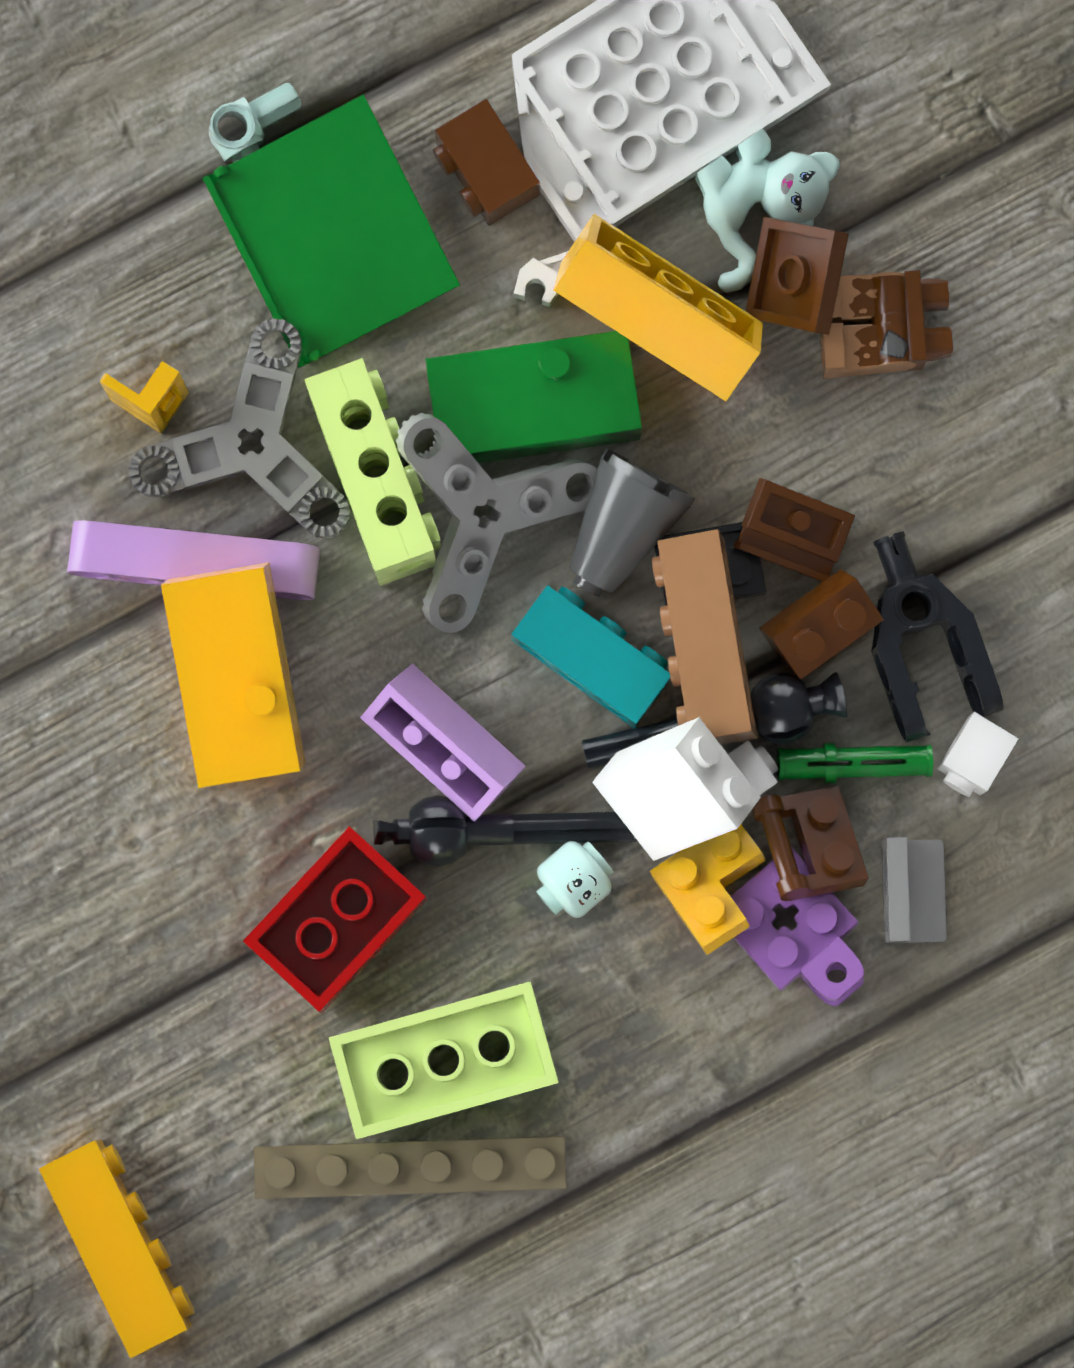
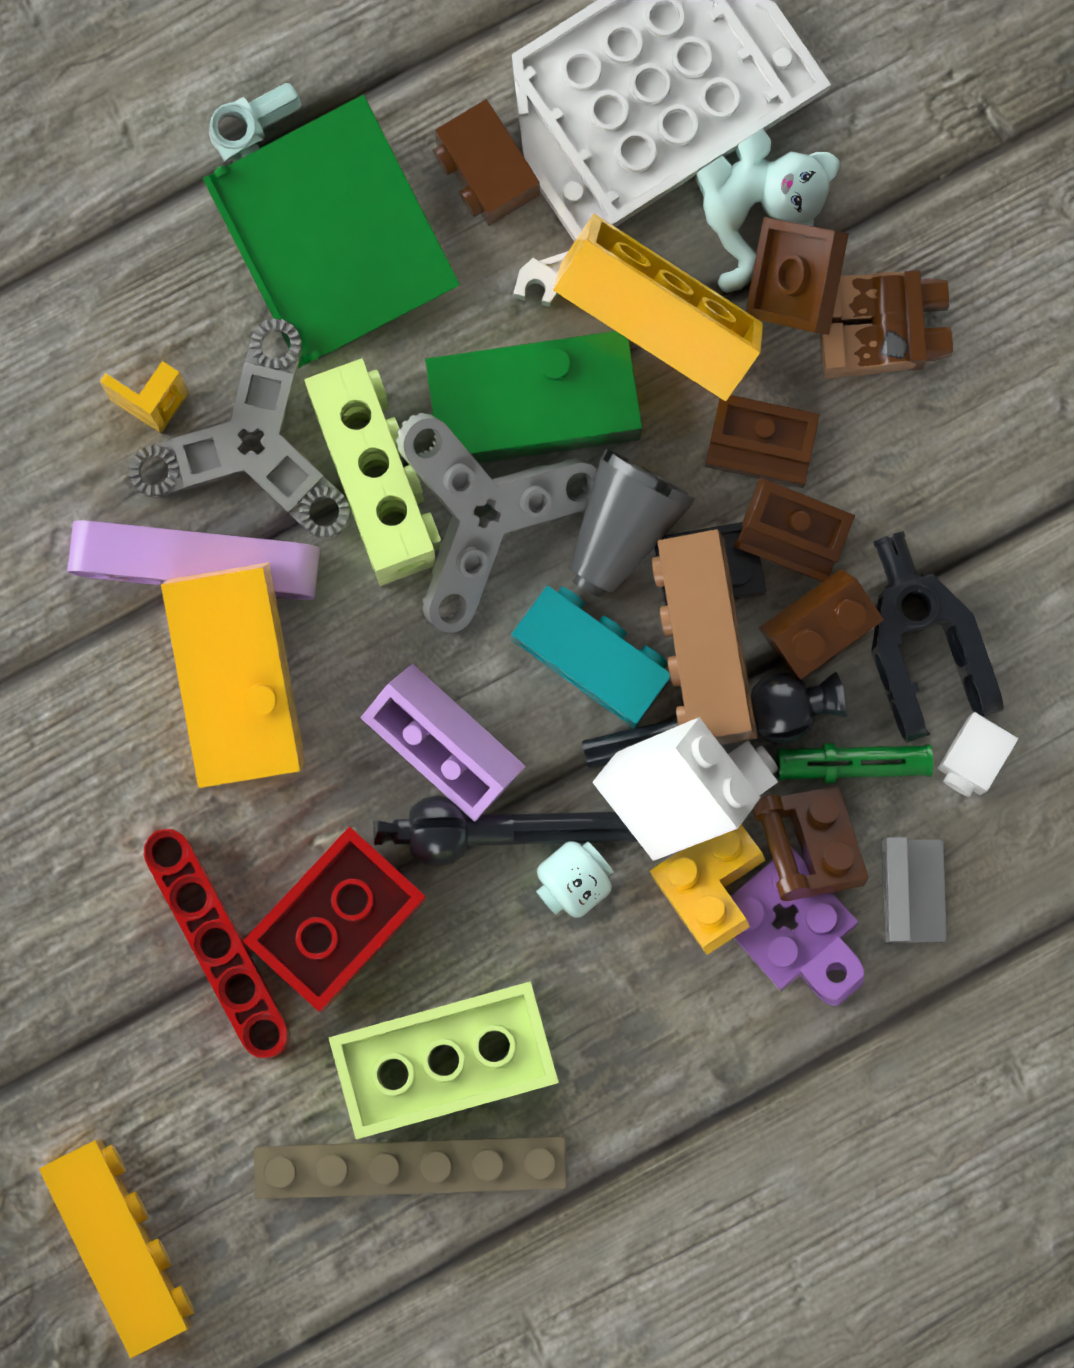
(196, 928): none -> red beam
(762, 440): none -> reddish brown plate

